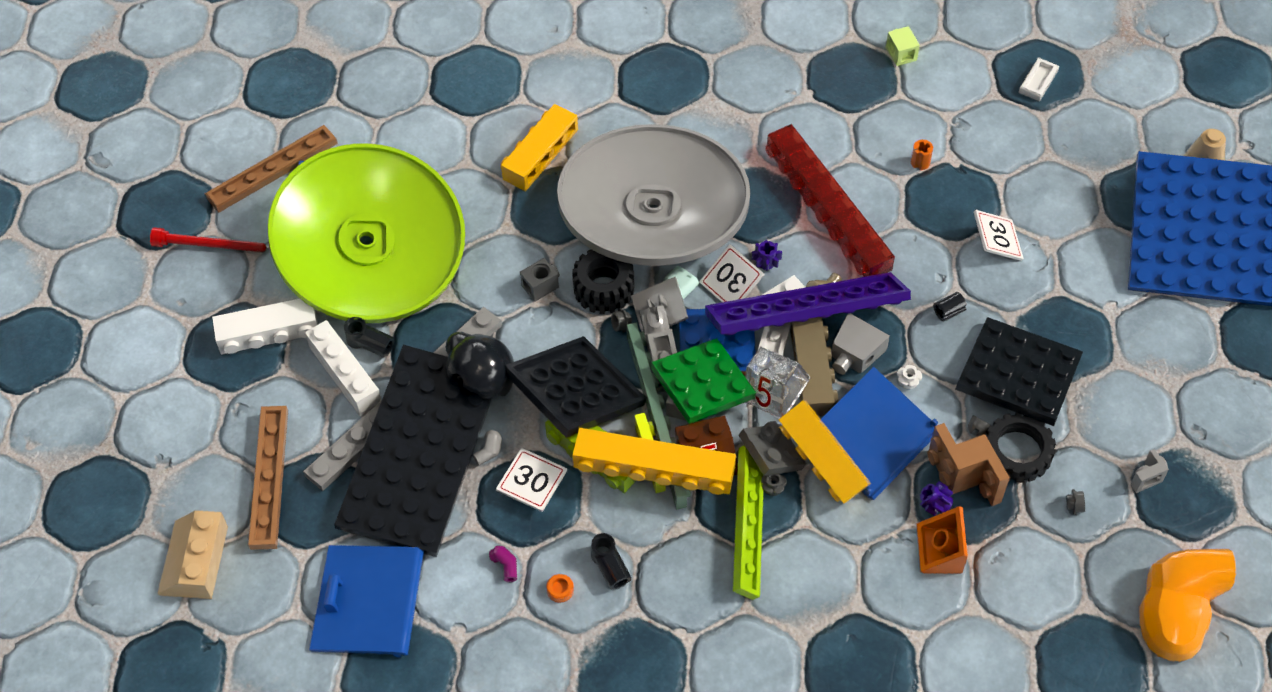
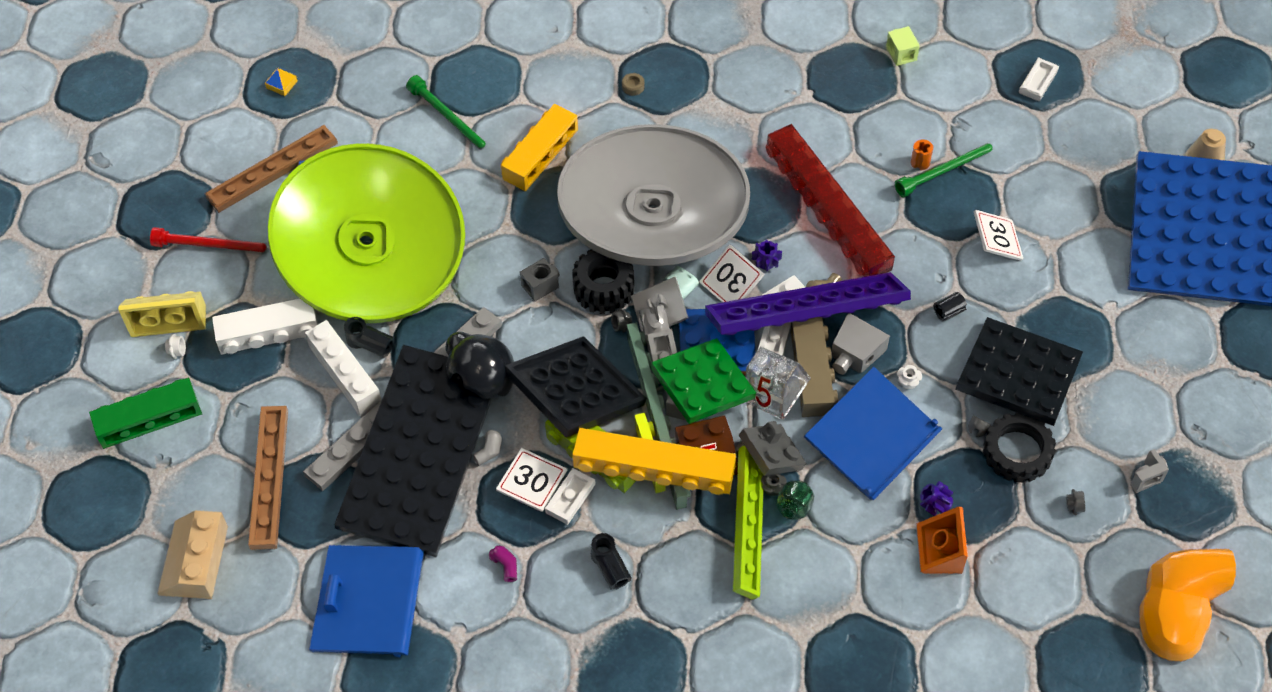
(145, 413): none -> green brick
(164, 314): none -> light yellow slope
(175, 346): none -> white plate
(281, 82): none -> yellow tile
(418, 87): none -> green piece
(560, 588): orange tile -> none
(570, 496): none -> white plate
(633, 84): none -> dark tan tile
(795, 500): none -> clear green head
(824, 451): yellow brick -> none
(905, 185): none -> green piece
(968, 464): medium nougat bracket -> none

